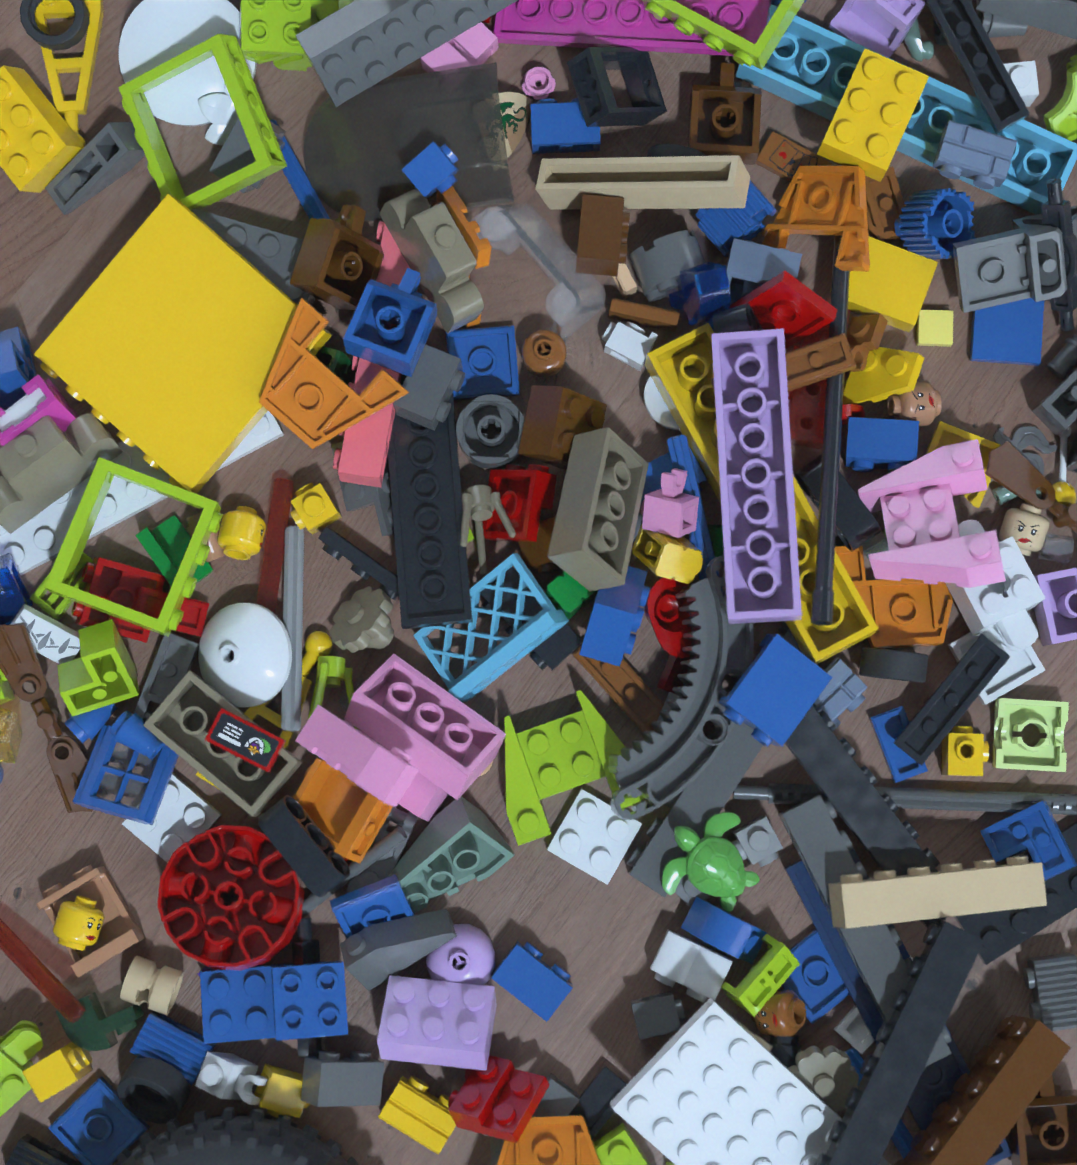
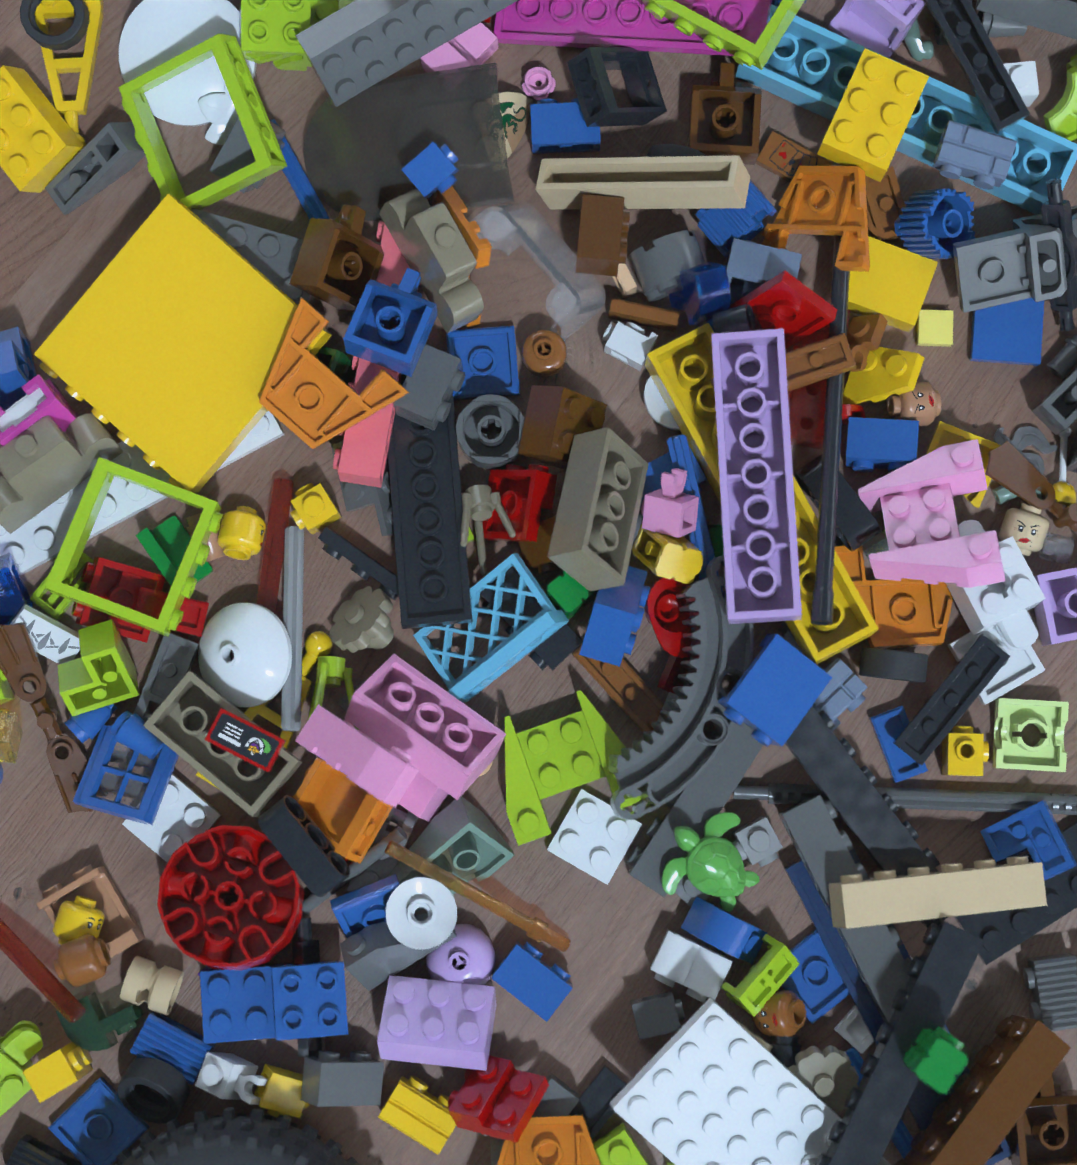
(82, 960): none -> dark orange head
(424, 894): none -> white dish
(535, 928): none -> clear orange bar
(936, 1058): none -> green brick

